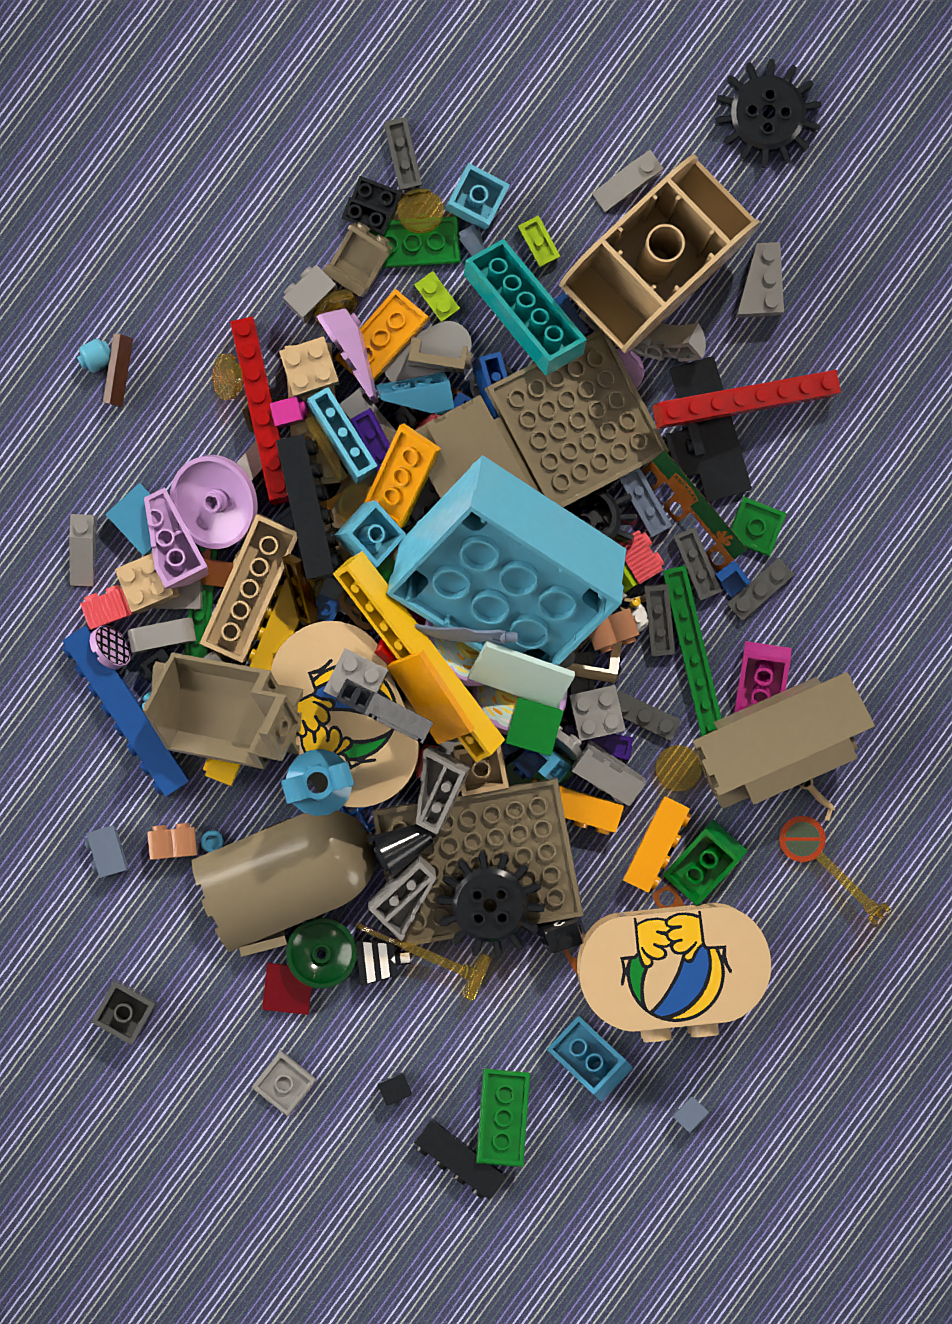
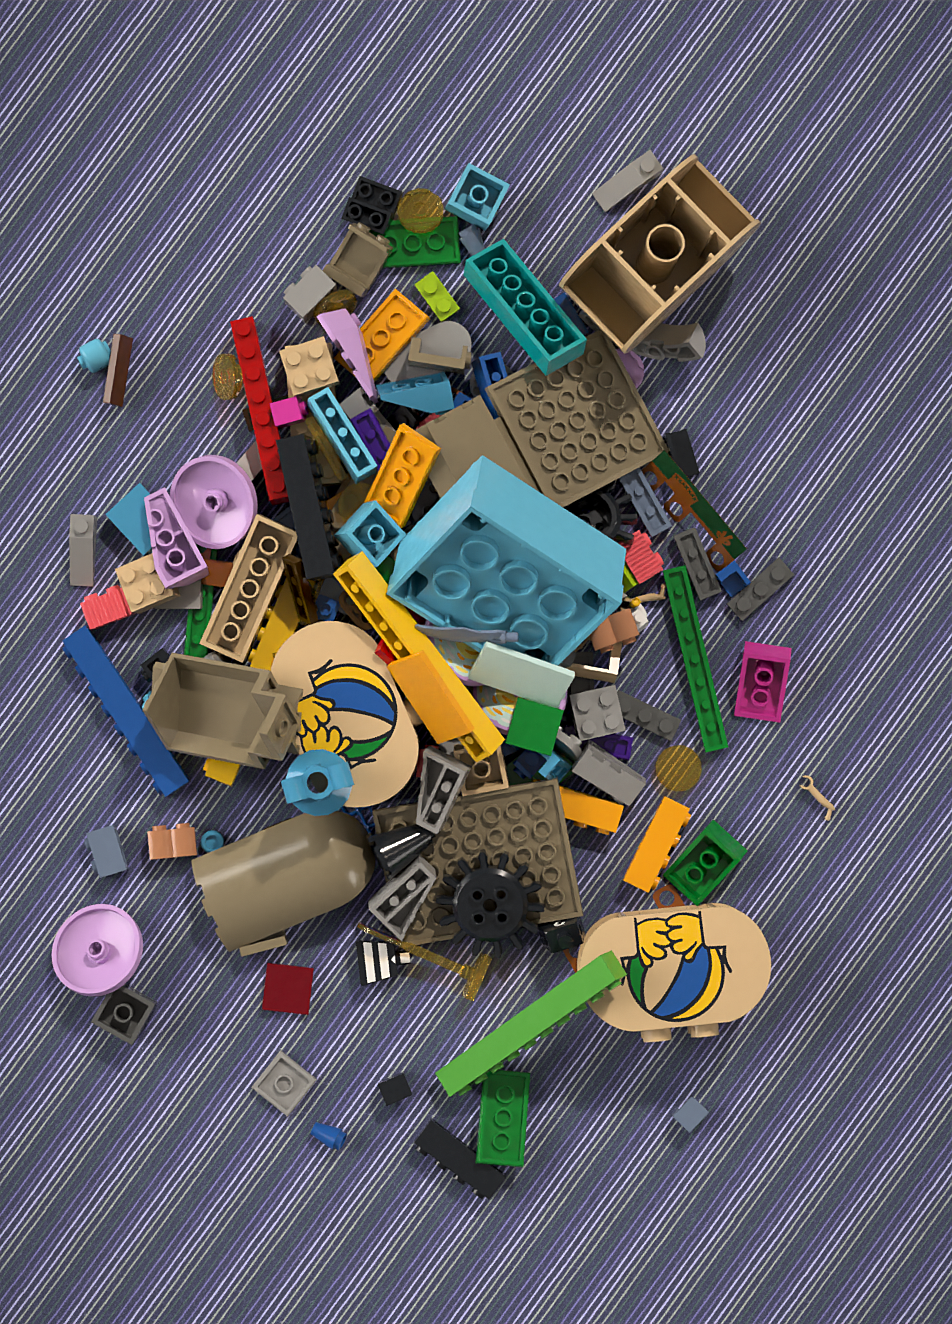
(97, 950): none -> lavender dish
(110, 647): tile -> none
(161, 635): light grey beam -> none
(325, 936): dark green dish -> none
(329, 1135): none -> blue cone
(357, 670): light grey brick -> none
(384, 711): door -> none
(402, 154): dark grey plate -> none
(532, 1023): none -> bright green brick
(539, 241): lime plate -> none
(590, 1058): dark azure slope -> none
(660, 619): dark grey plate -> none
(713, 440): black bracket -> none
(746, 399): red brick -> none
(750, 126): black gear -> none
(757, 525): green tile -> none
(763, 285): light grey wedge -> none
(783, 740): dark tan panel -> none
(804, 841): clear yellow piece -> none

